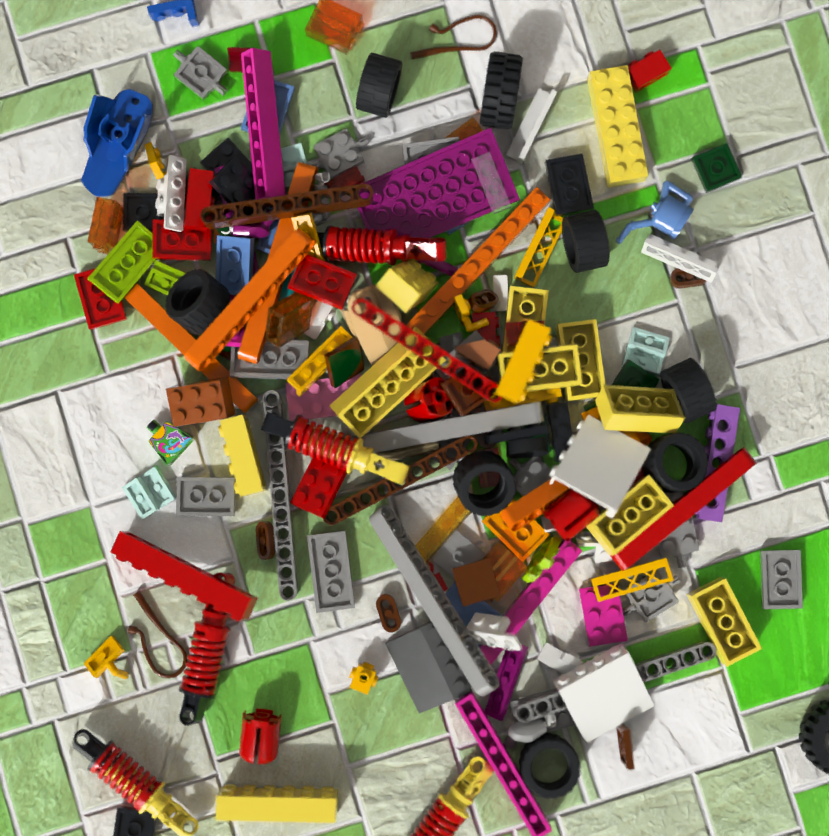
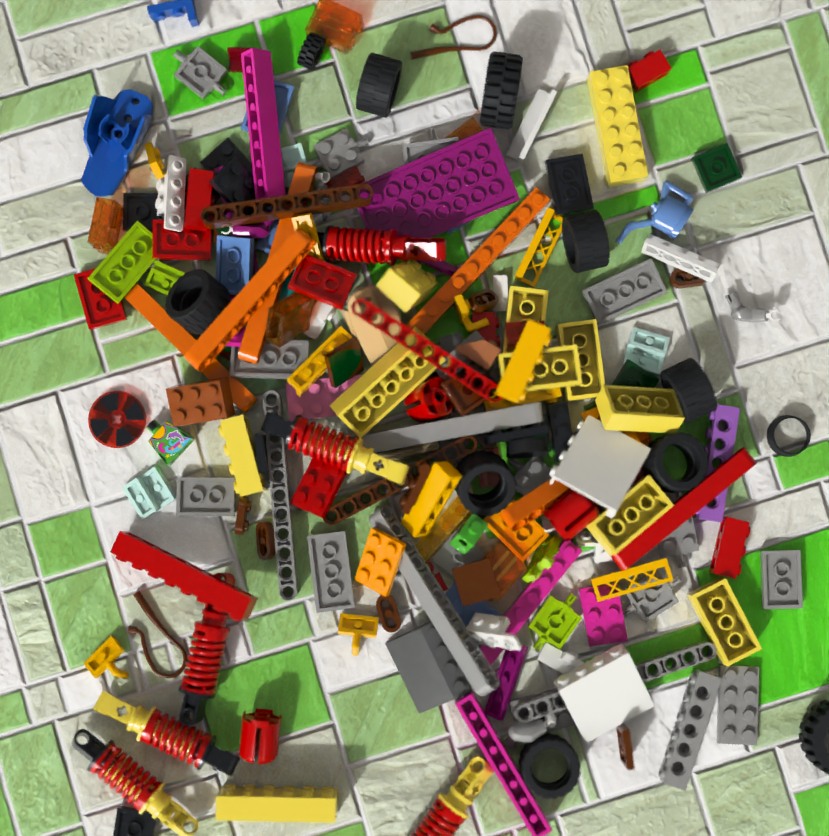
(102, 418): none -> clear red piece
(166, 735): none -> piece
(242, 524): none -> reddish brown plate
(261, 450): none -> black tile
(311, 51): none -> black tyre
(358, 627): none -> yellow plate
(360, 684): yellow brick -> none
(380, 561): none -> light orange plate
(415, 485): none -> reddish brown plate
(431, 499): none -> yellow brick
(469, 532): none -> bright green torso
(491, 183): clear plate -> none
(554, 621): none -> lime plate
(624, 291): none -> light grey plate
(680, 777): none -> light grey brick
(729, 547): none -> red brick
(738, 705): none -> light grey plate
(747, 314): none -> light grey arm
(771, 440): none -> black tyre

